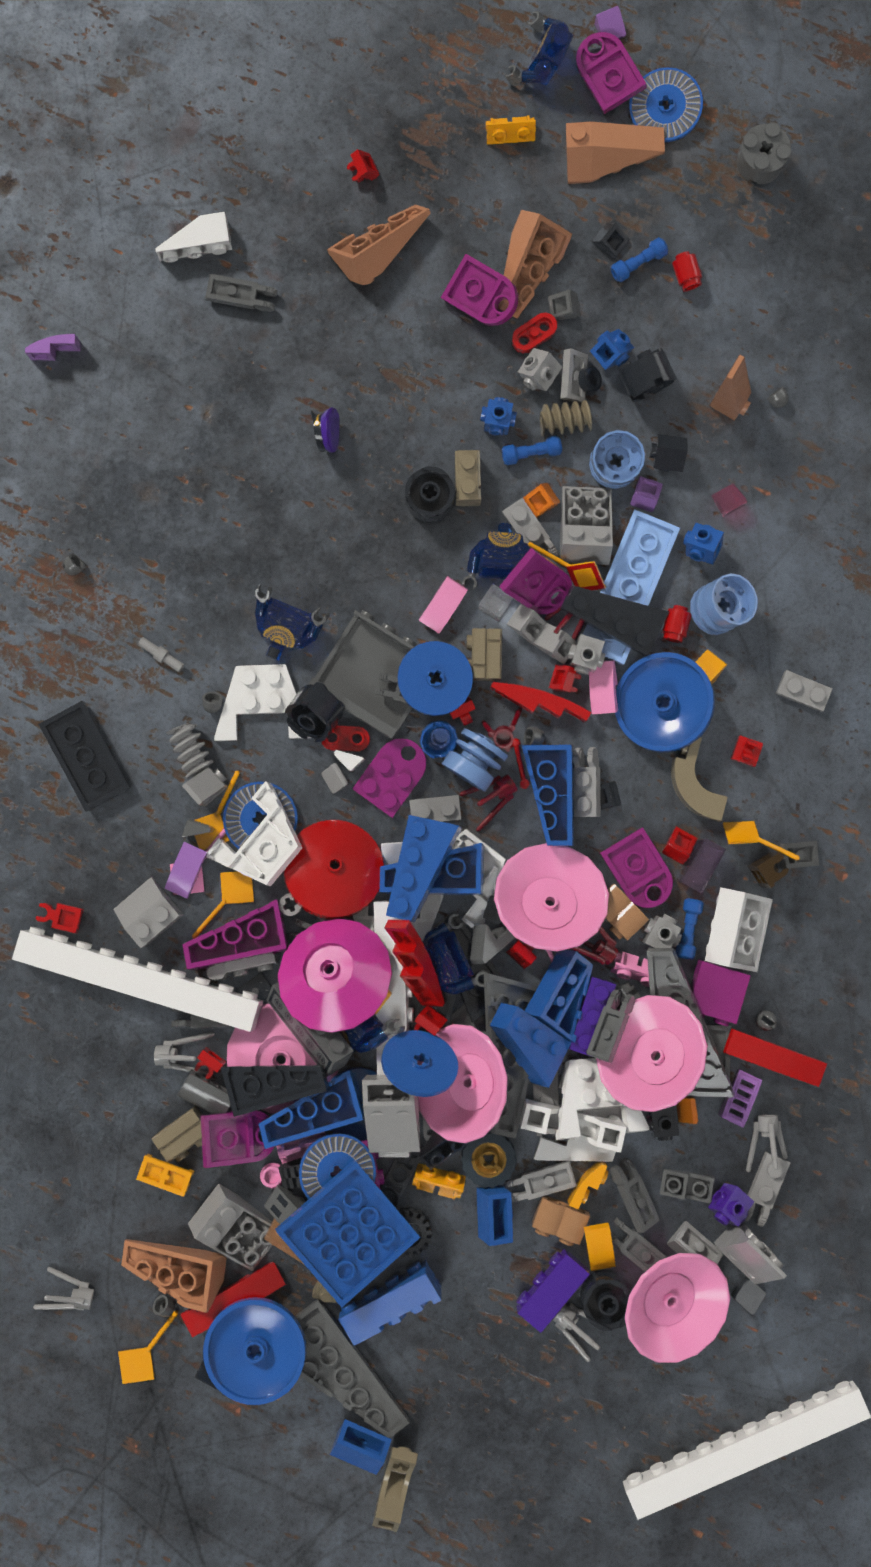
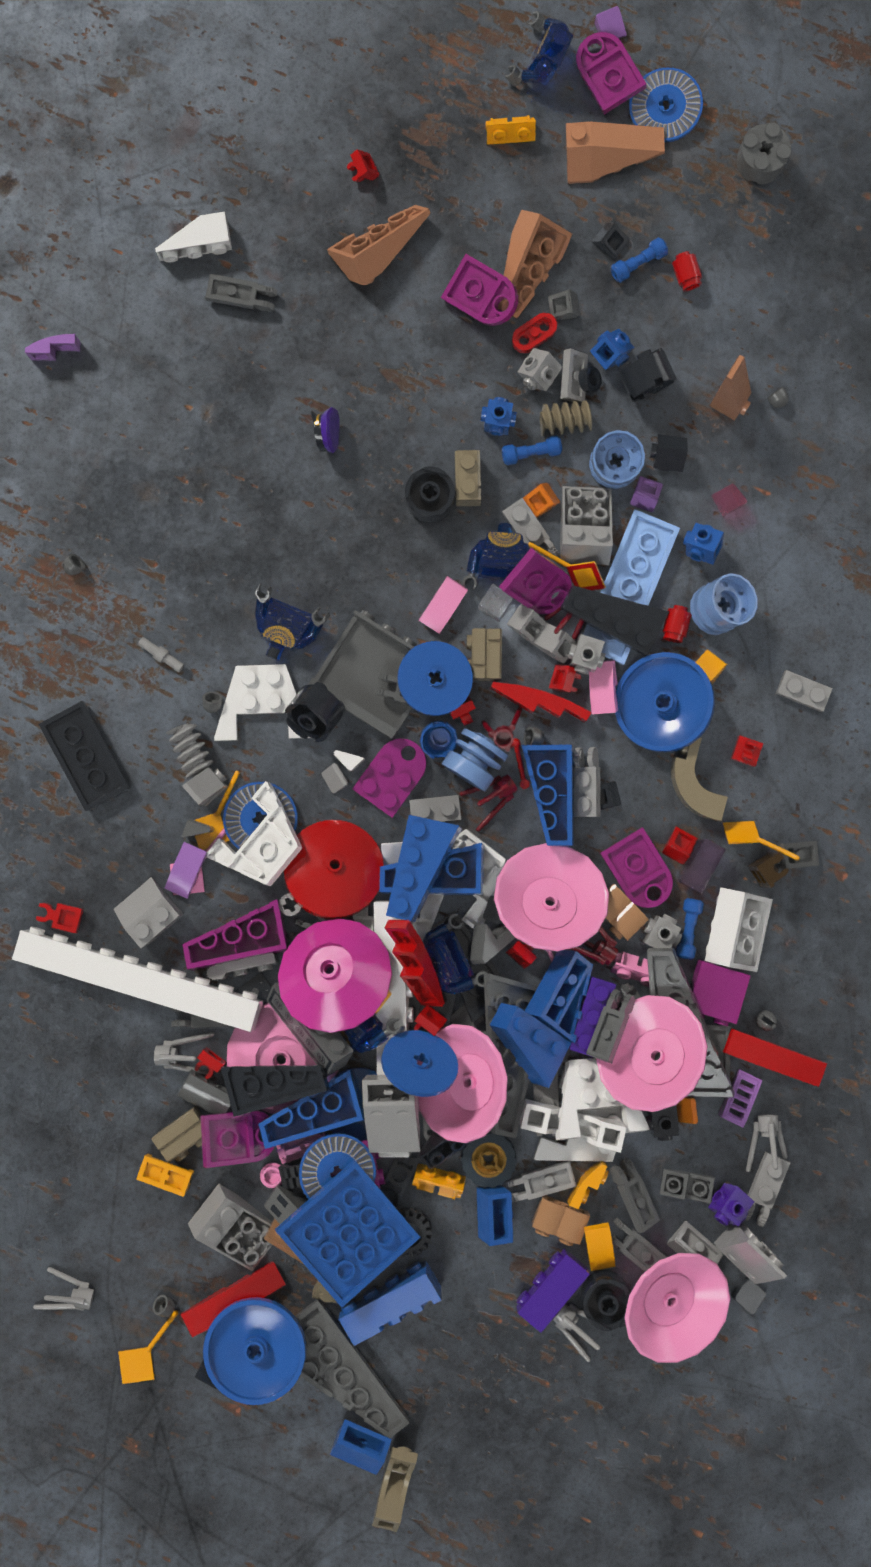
(182, 1272): nougat wedge -> none
(234, 889): light orange piece -> none
(345, 739): red plate -> none
(745, 1449): white brick -> none

